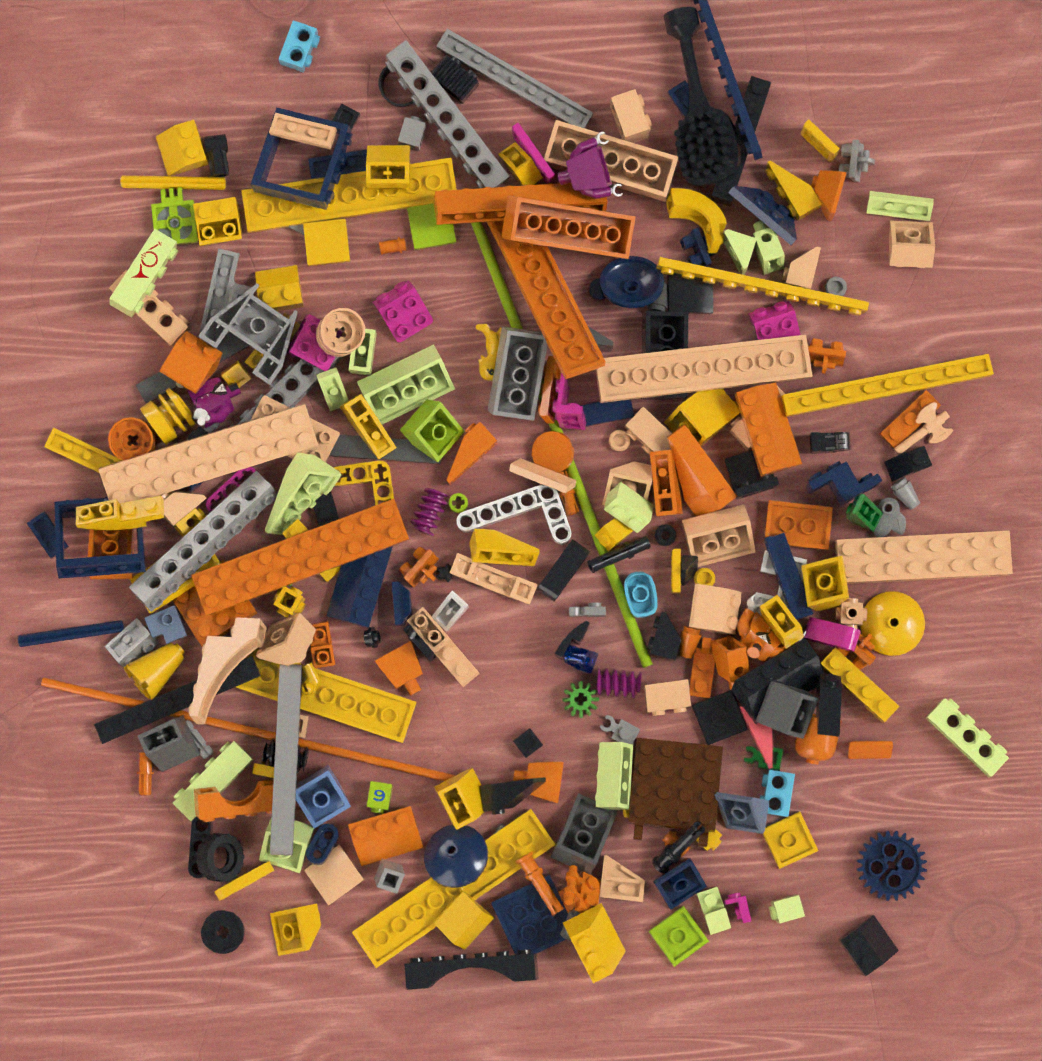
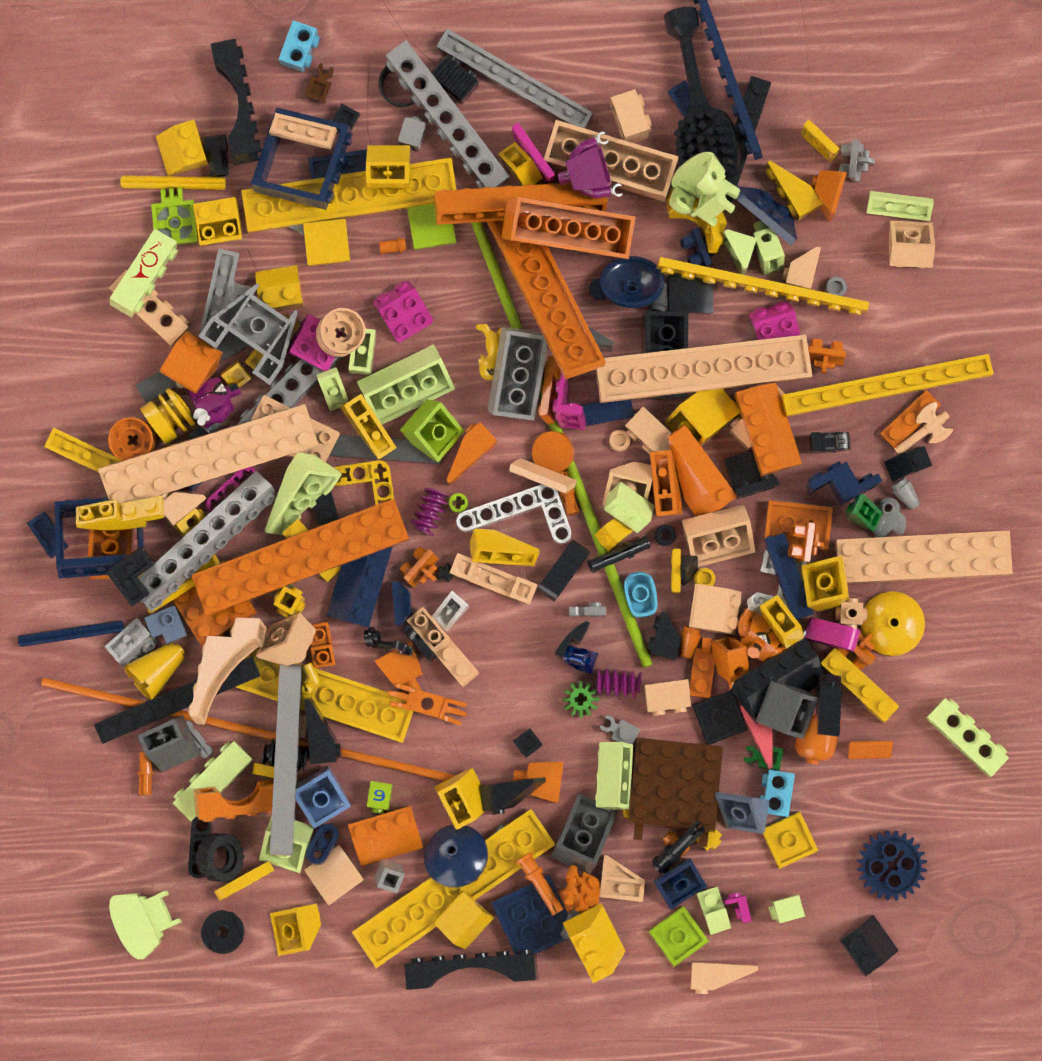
(126, 573): none -> black plate
(140, 921): none -> yellowish green piece
(242, 139): none -> black arch
(319, 86): none -> reddish brown plate
(322, 740): none -> black slope
(397, 646): none -> black bar
(439, 706): none -> orange piece
(705, 179): none -> yellowish green piece
(715, 975): none -> light nougat slope
(807, 543): none -> orange hips

